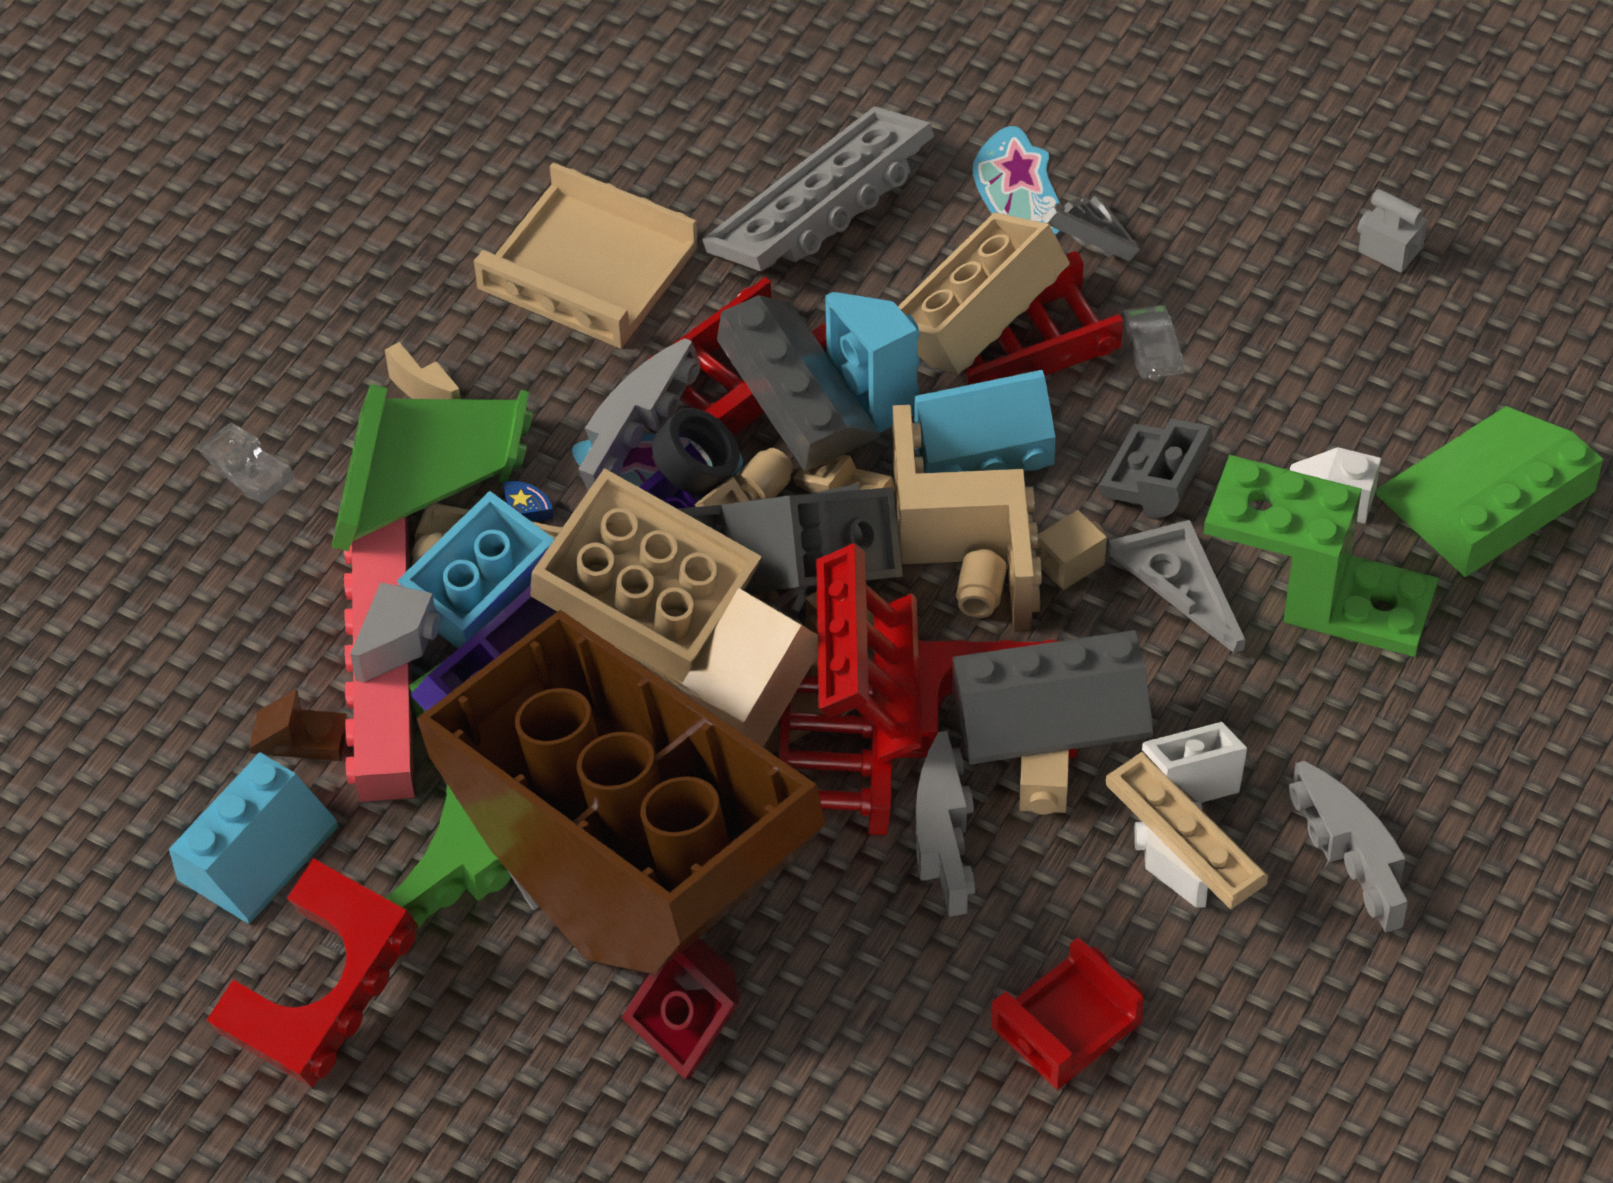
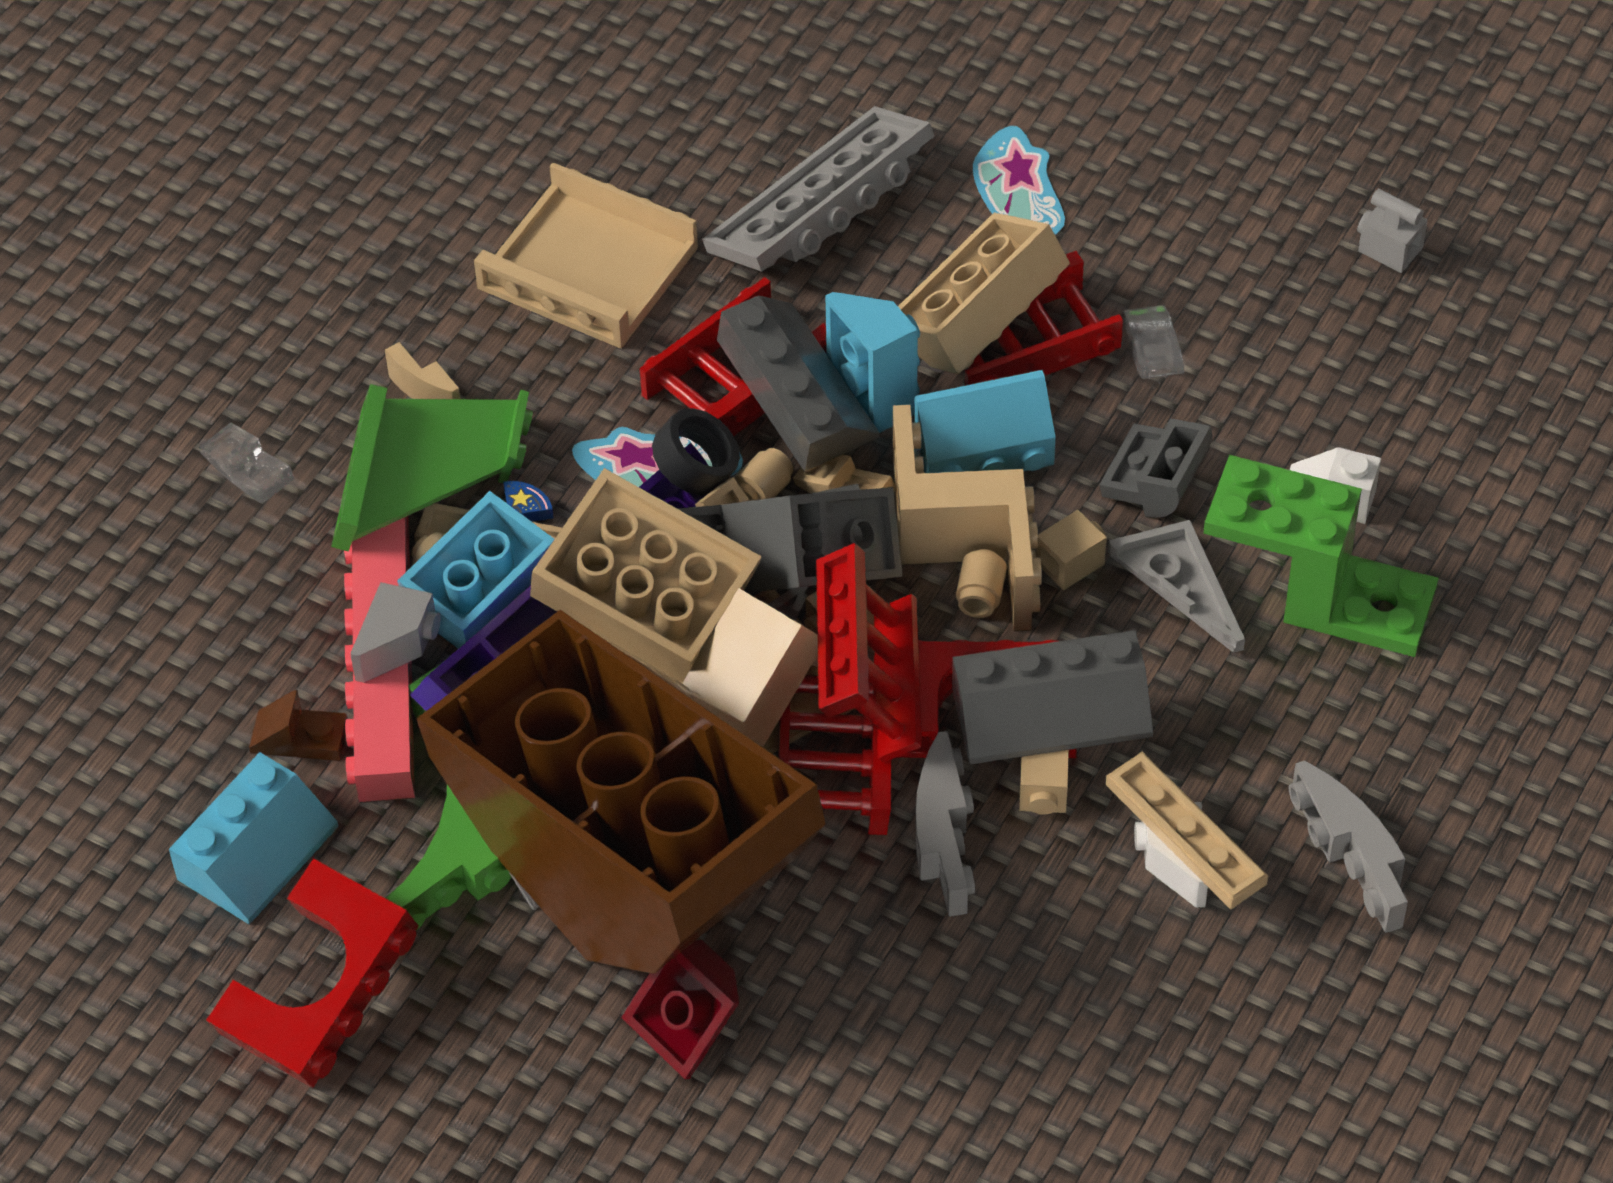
(639, 401): light grey slope -> none
(1069, 1014): red panel -> none
(1092, 224): light grey wing -> none
(1201, 760): white slope -> none
(1493, 487): bright green slope -> none

